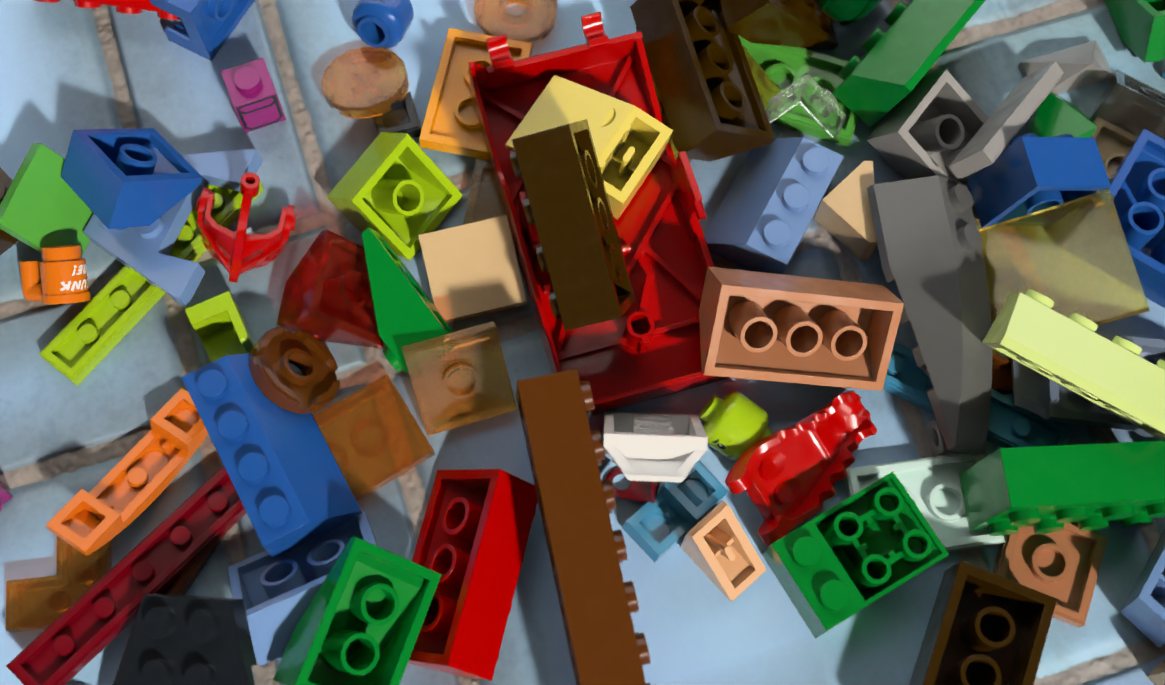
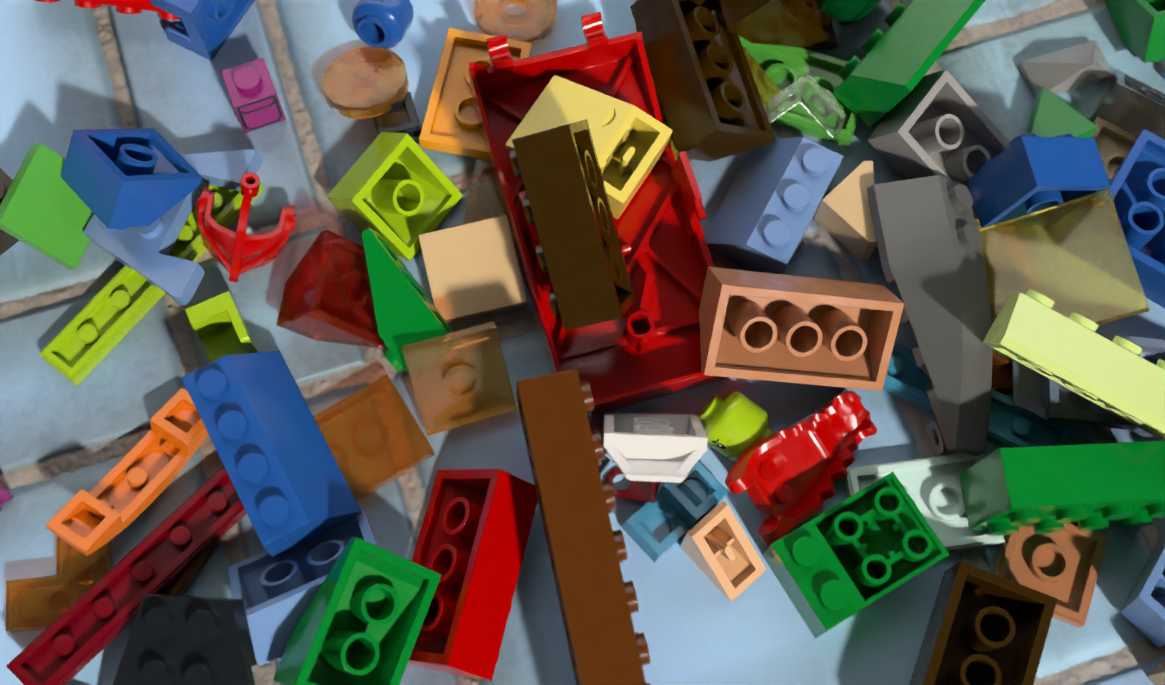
(61, 274): orange piece -> none
(284, 387): reddish brown tile -> none
(1006, 121): light grey tile -> none

